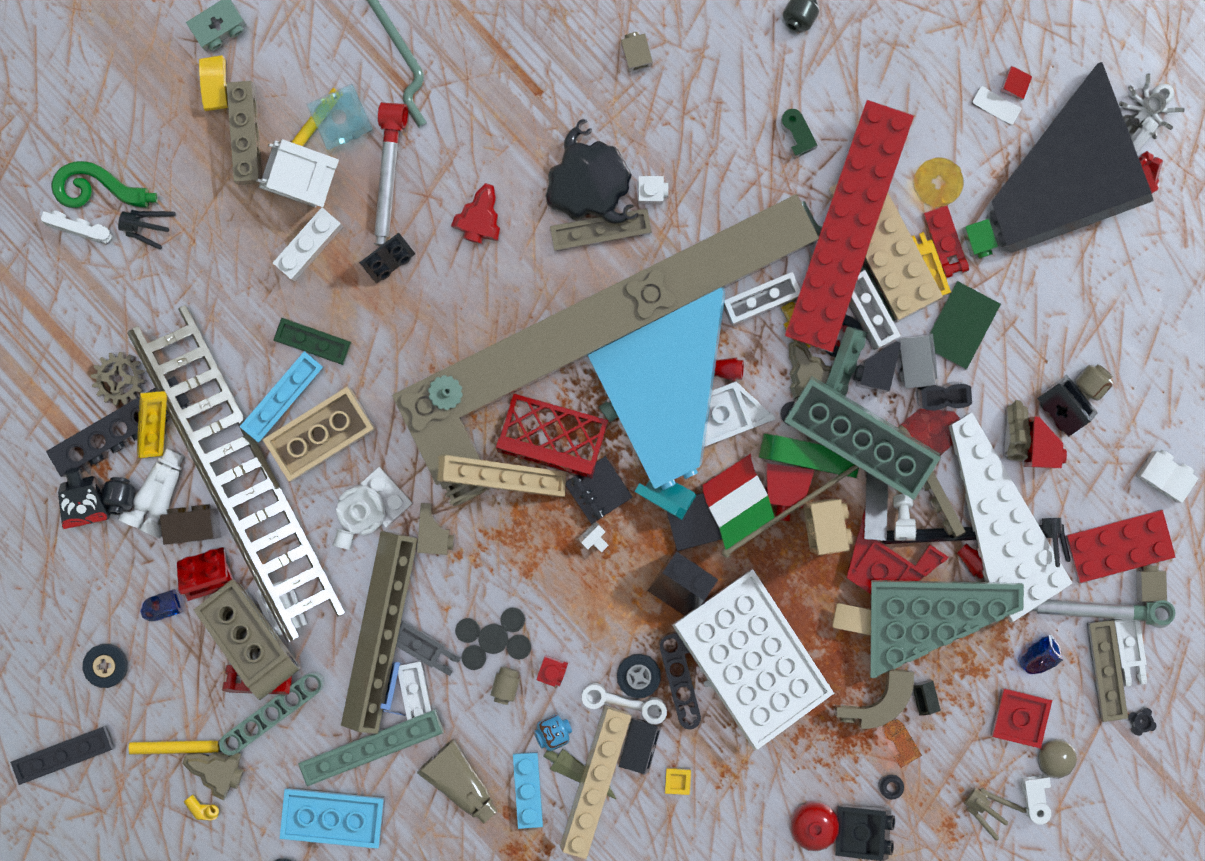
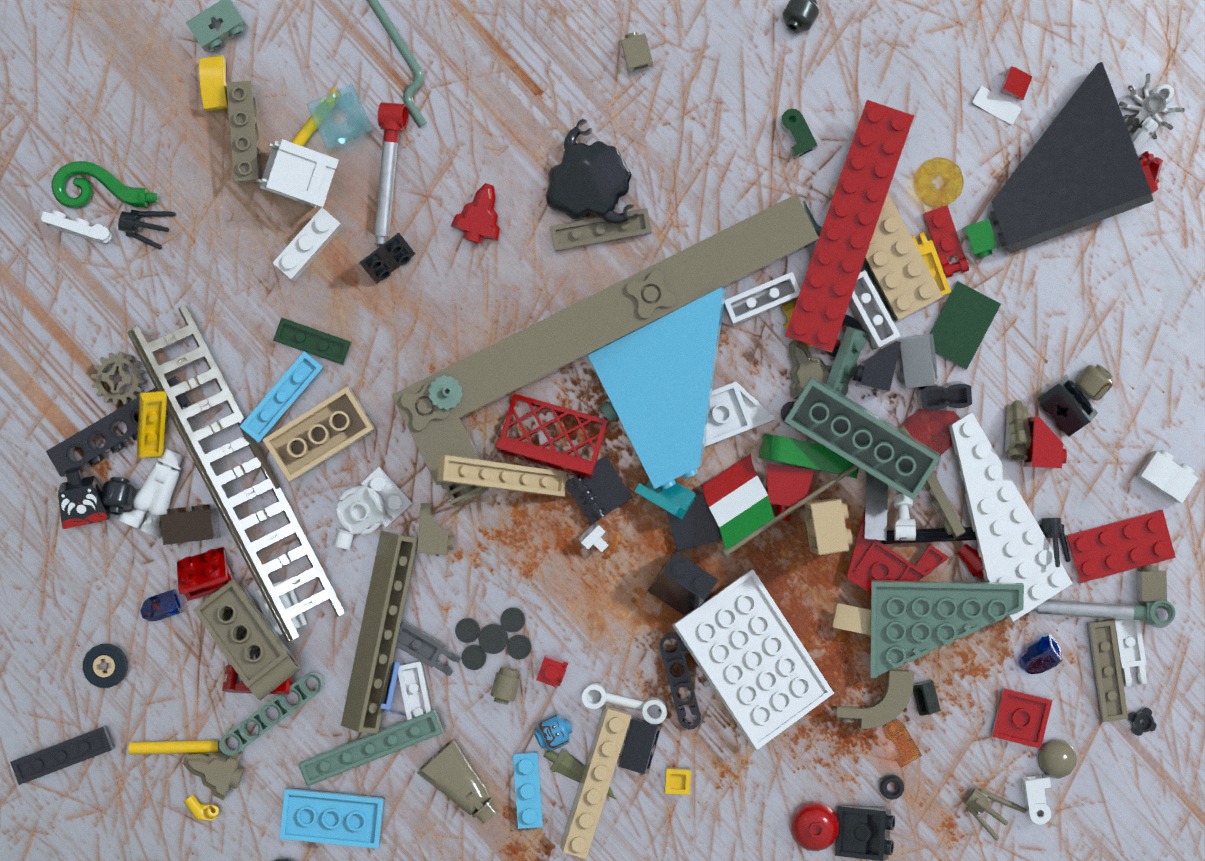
(634, 683): black wheel -> none
(652, 190): white brick -> none
(730, 369): red cone -> none

